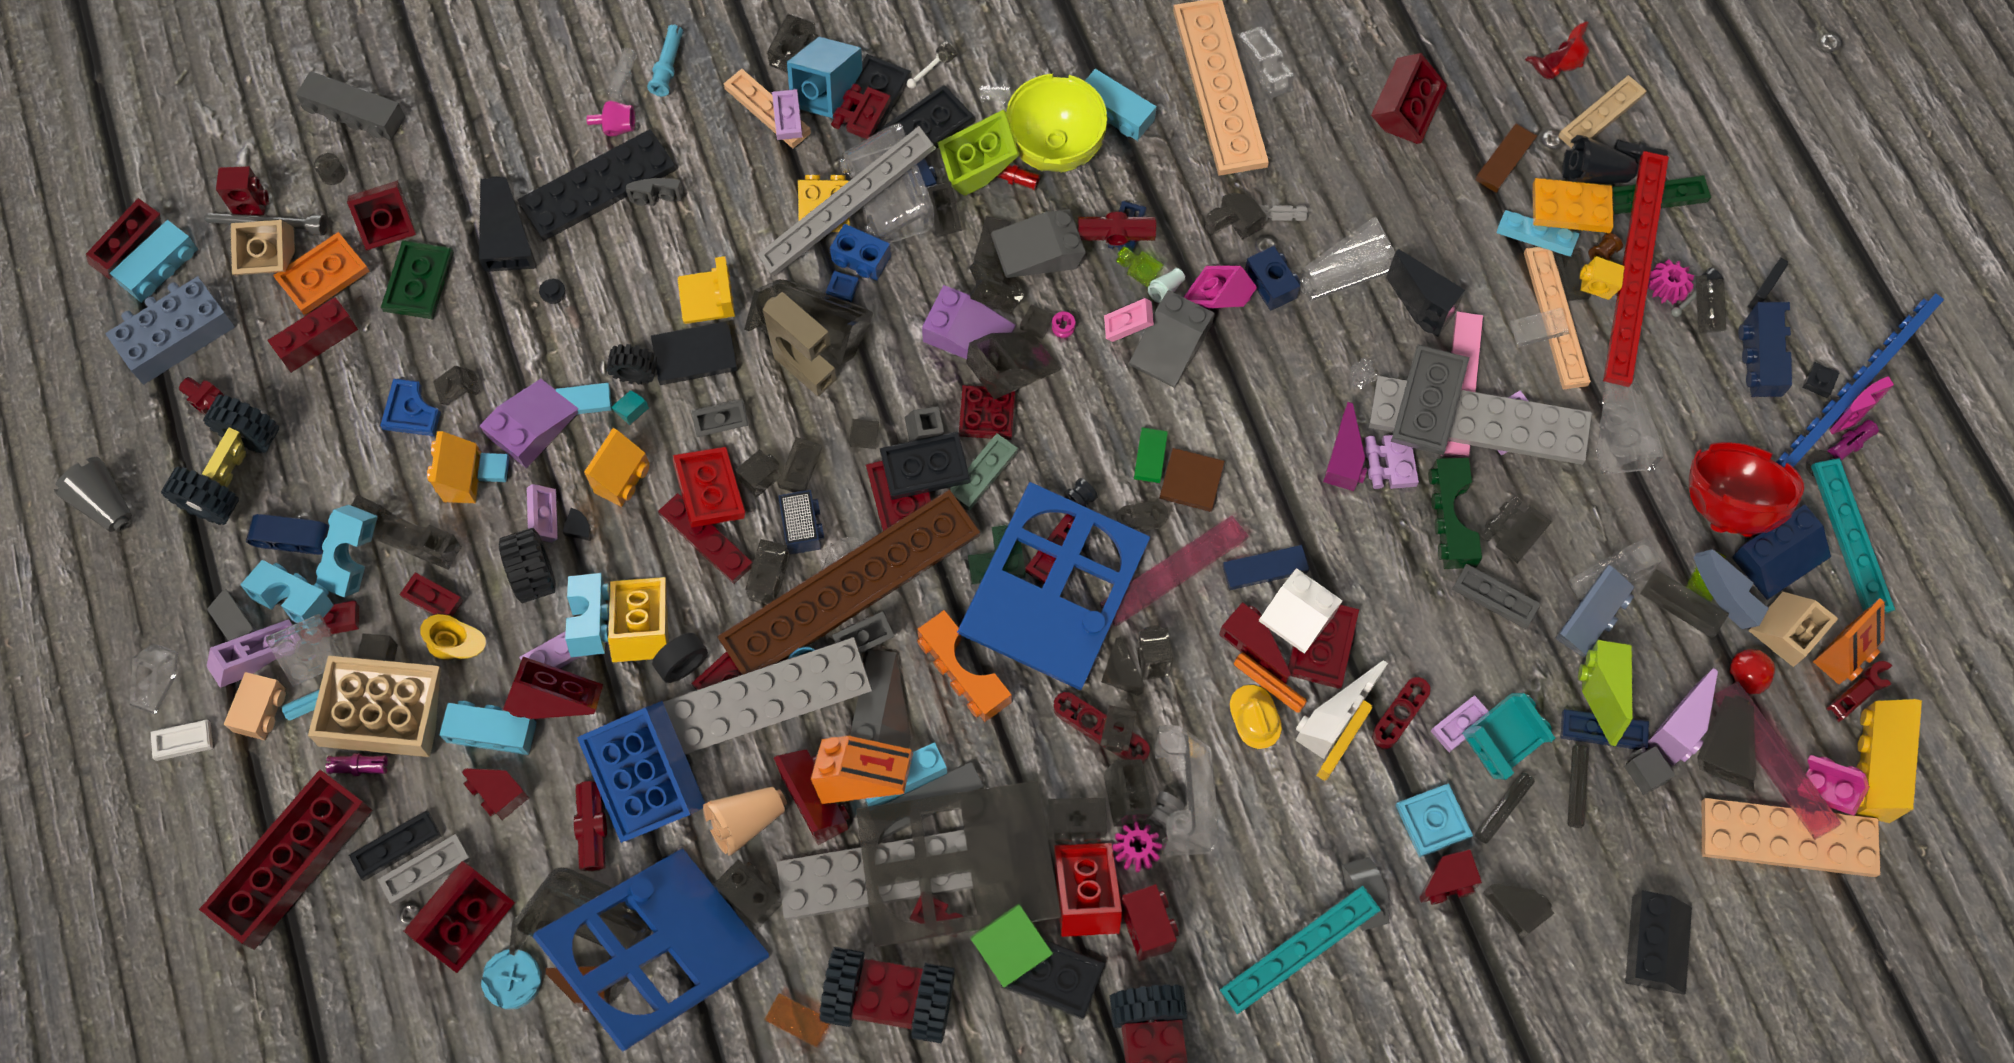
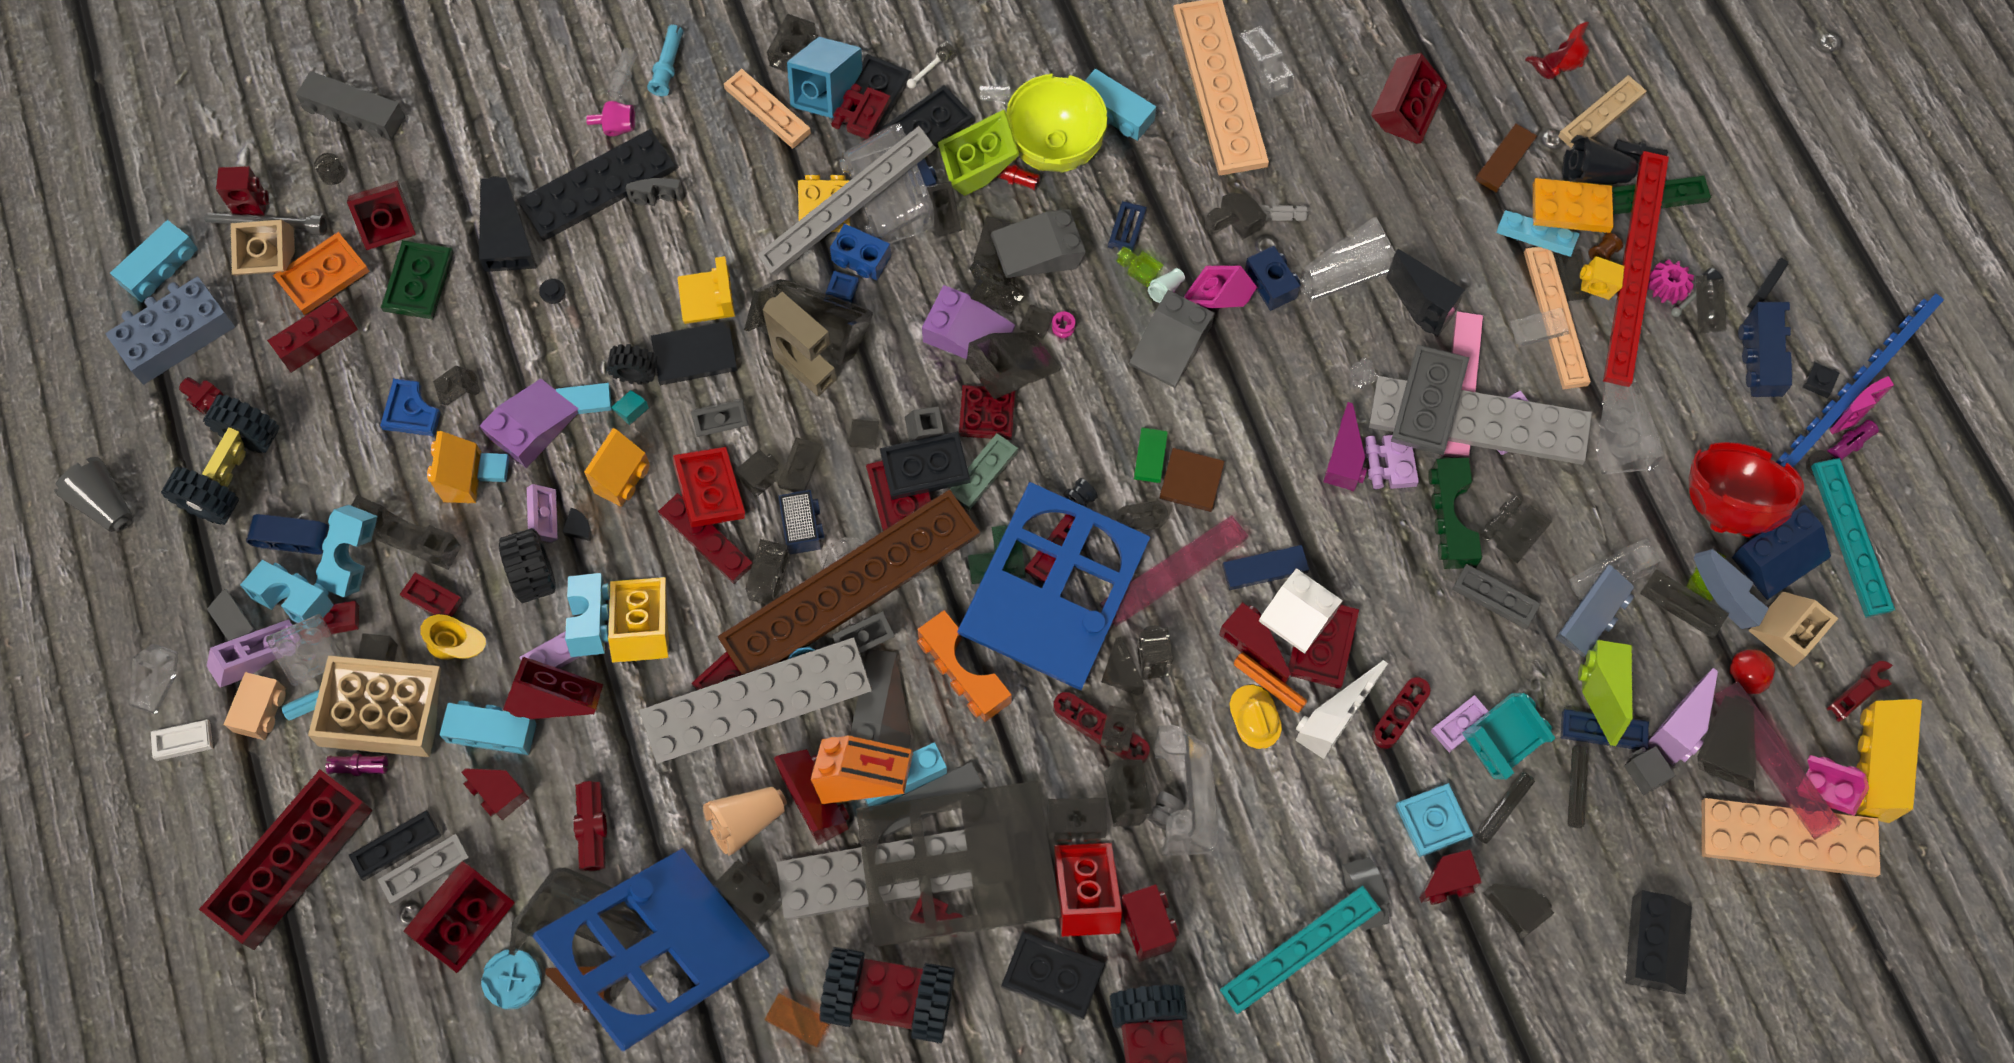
(123, 237): dark red brick -> none
(641, 772): blue slope -> none
(679, 657): black tyre -> none
(787, 114): lavender plate -> none
(1011, 945): bright green tile -> none
(1117, 228): dark red piece -> none
(1128, 320): bright pink plate -> none
(1146, 841): dark pink gear -> none
(1344, 741): yellow tile -> none
(1854, 645): orange slope -> none

